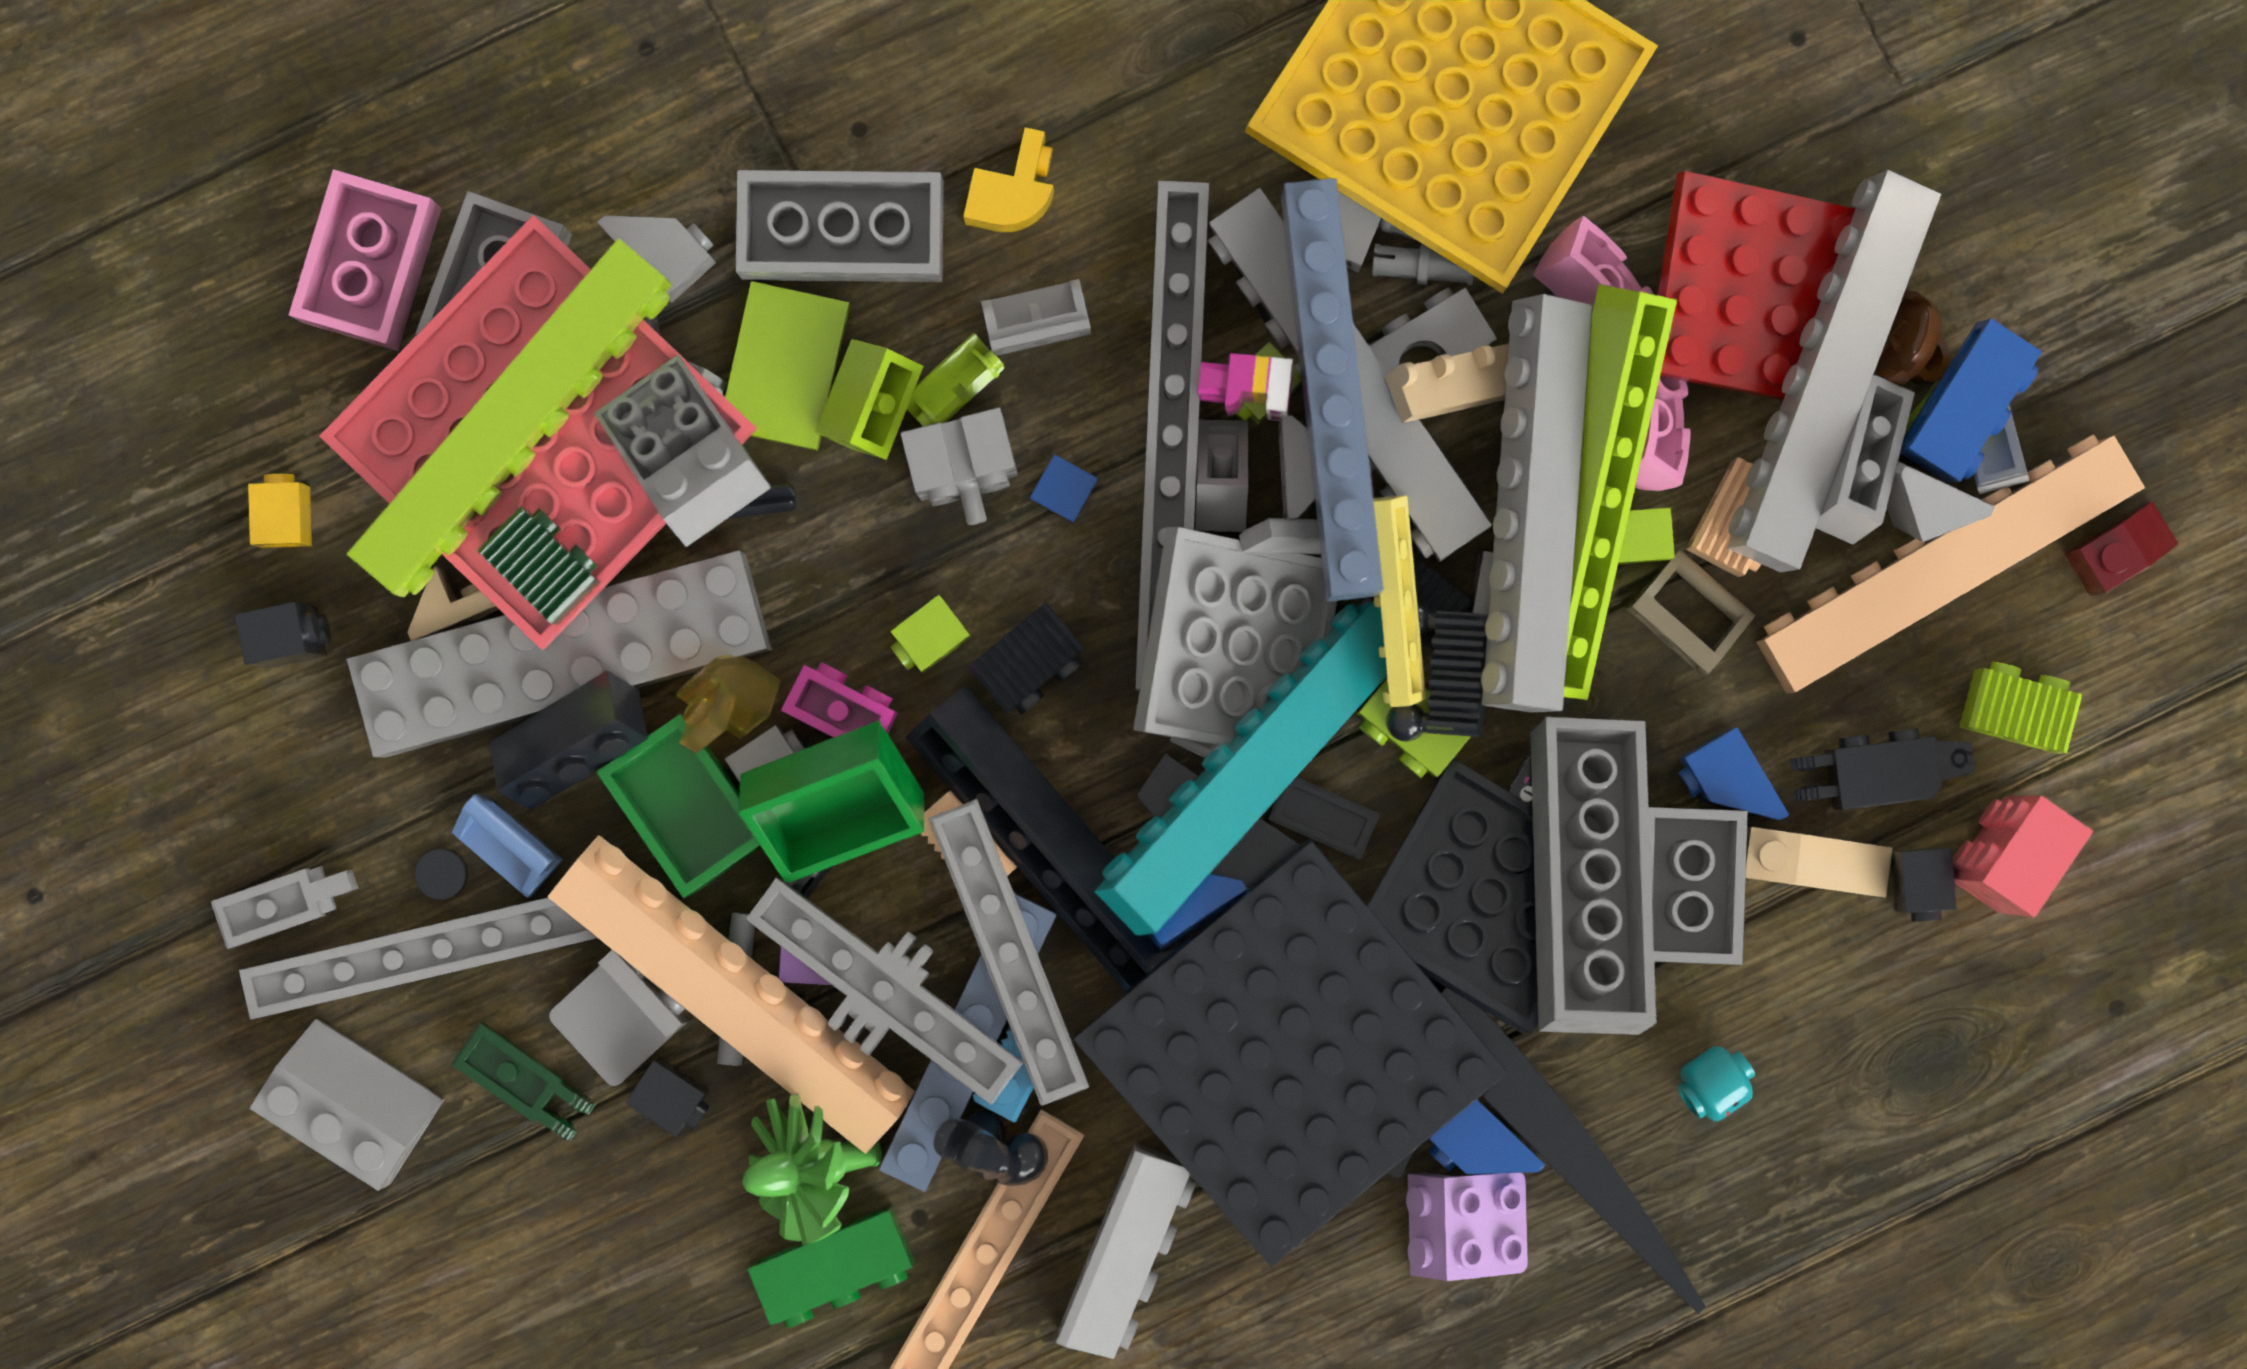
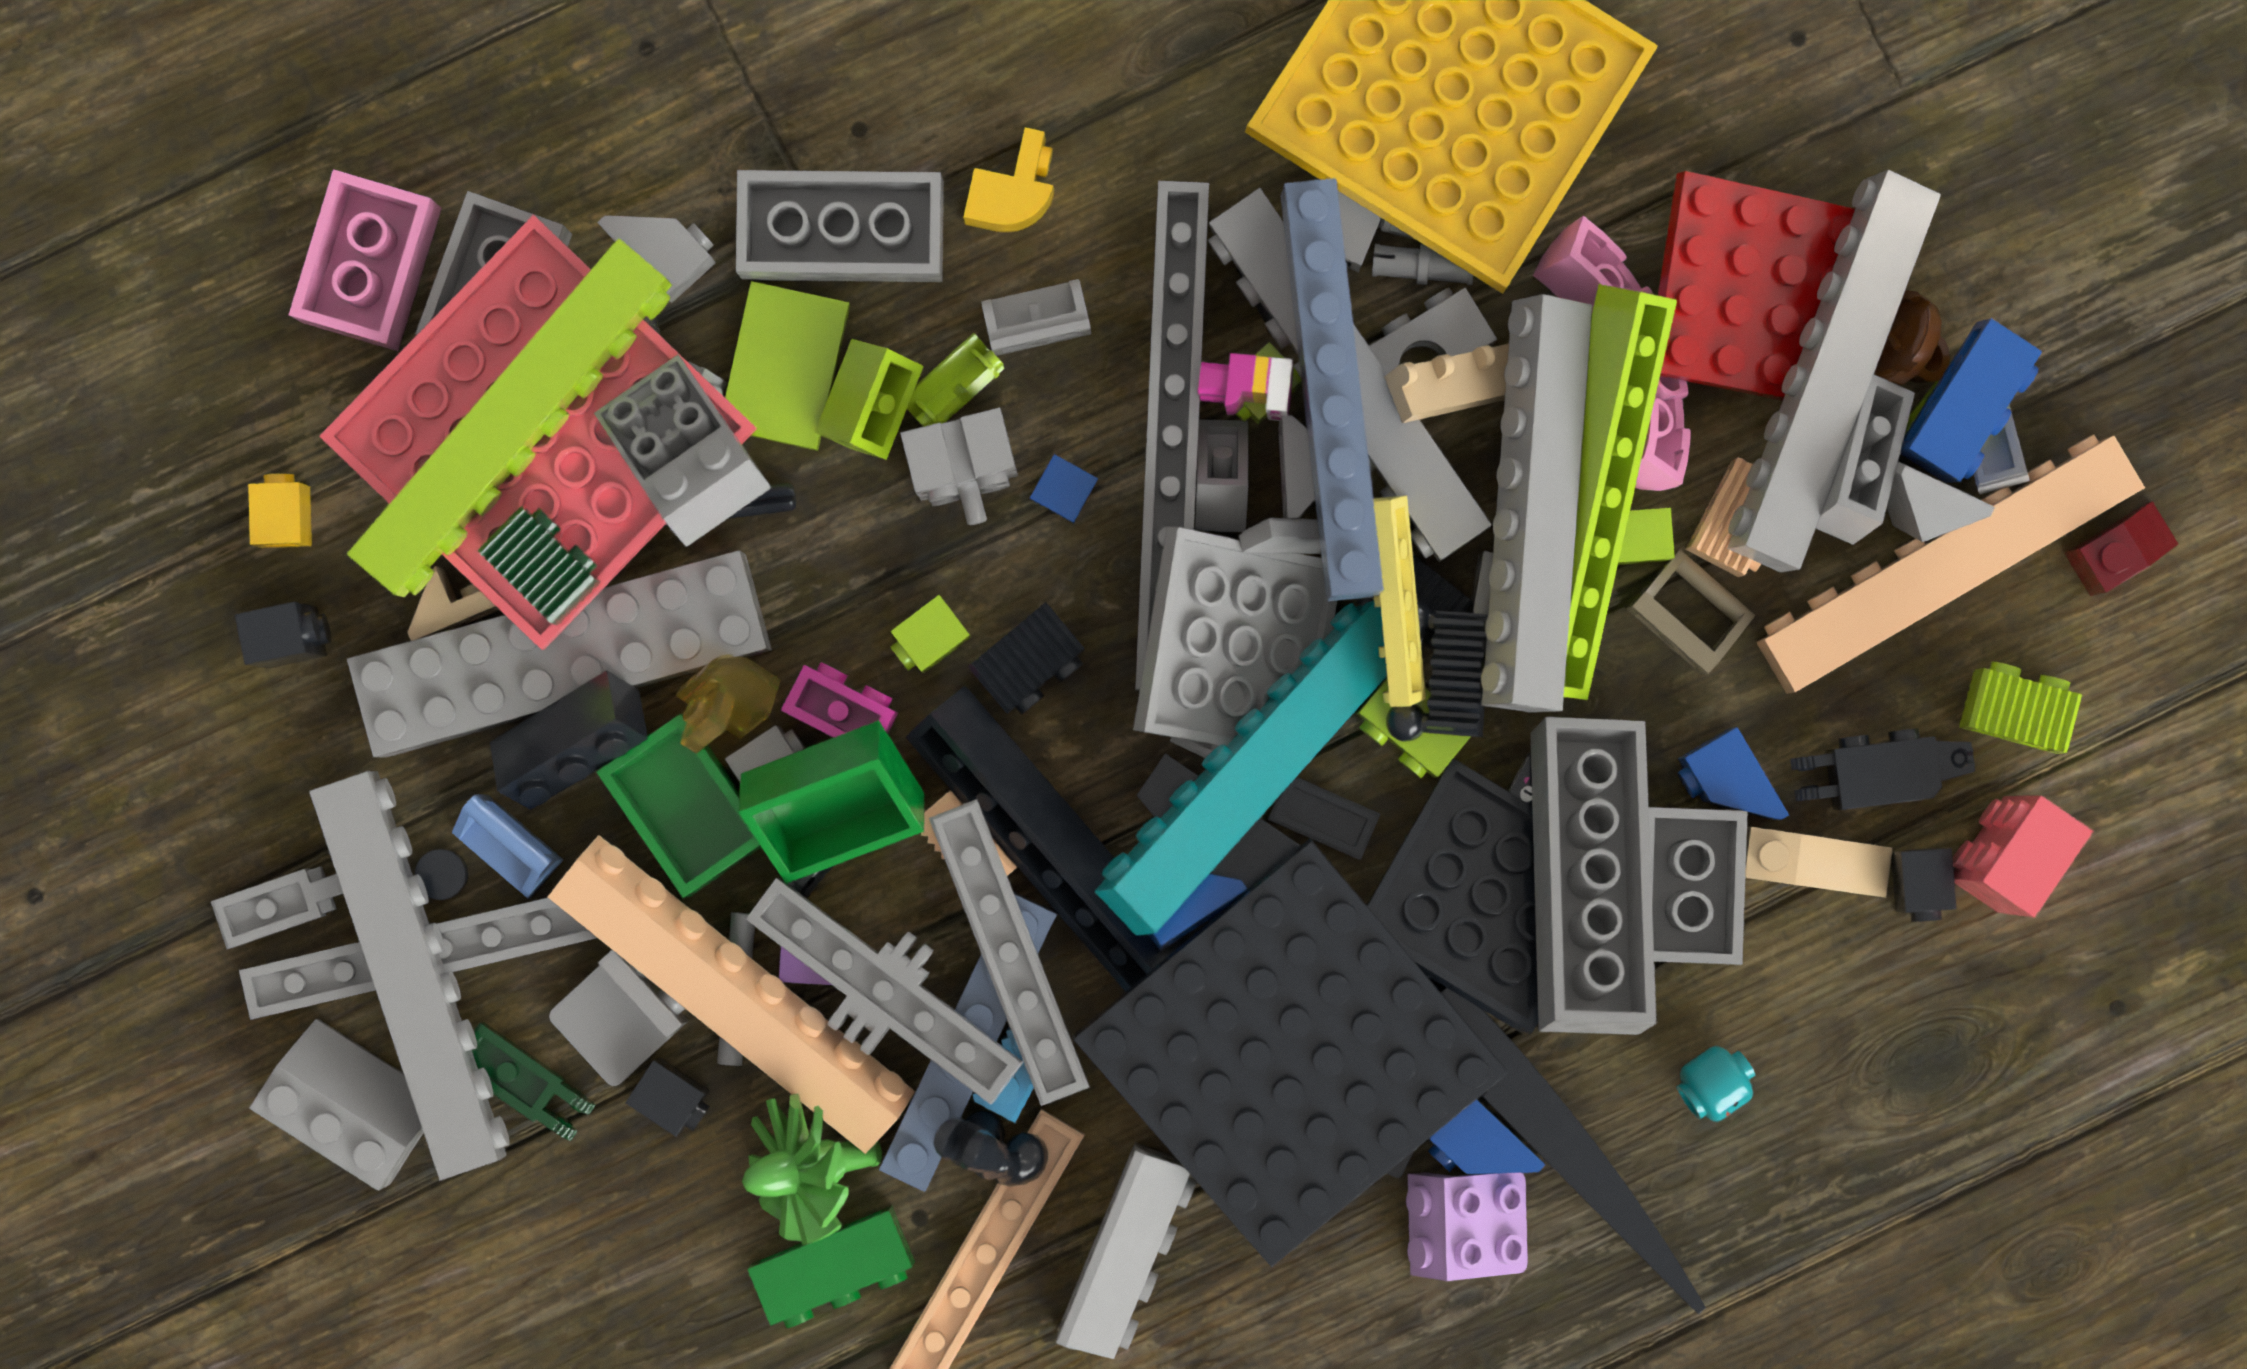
(409, 973): none -> light grey brick

